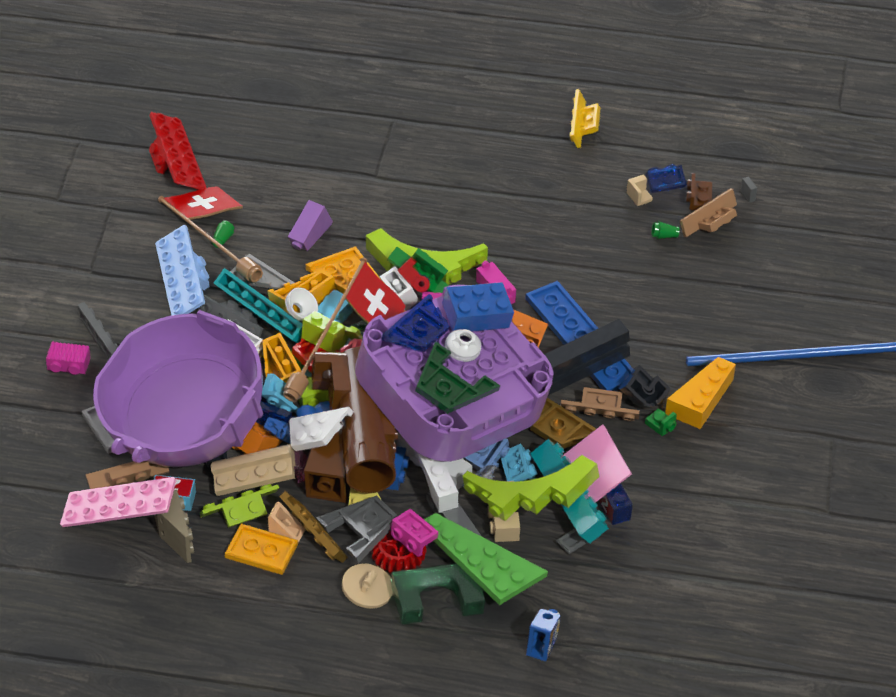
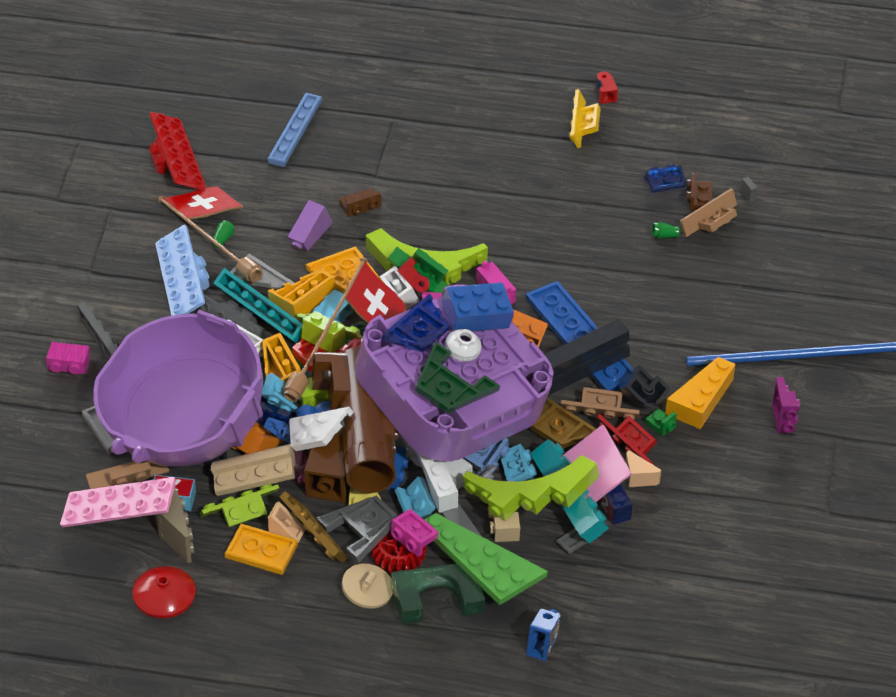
(164, 599): none -> red dish
(294, 129): none -> medium blue tile
(302, 299): white piece -> none
(360, 202): none -> reddish brown bracket
(416, 498): none -> medium azure bracket
(606, 87): none -> red leg
(632, 435): none -> red bracket
(637, 190): tan panel -> none
(642, 471): none -> light nougat slope
(784, 407): none -> magenta plate

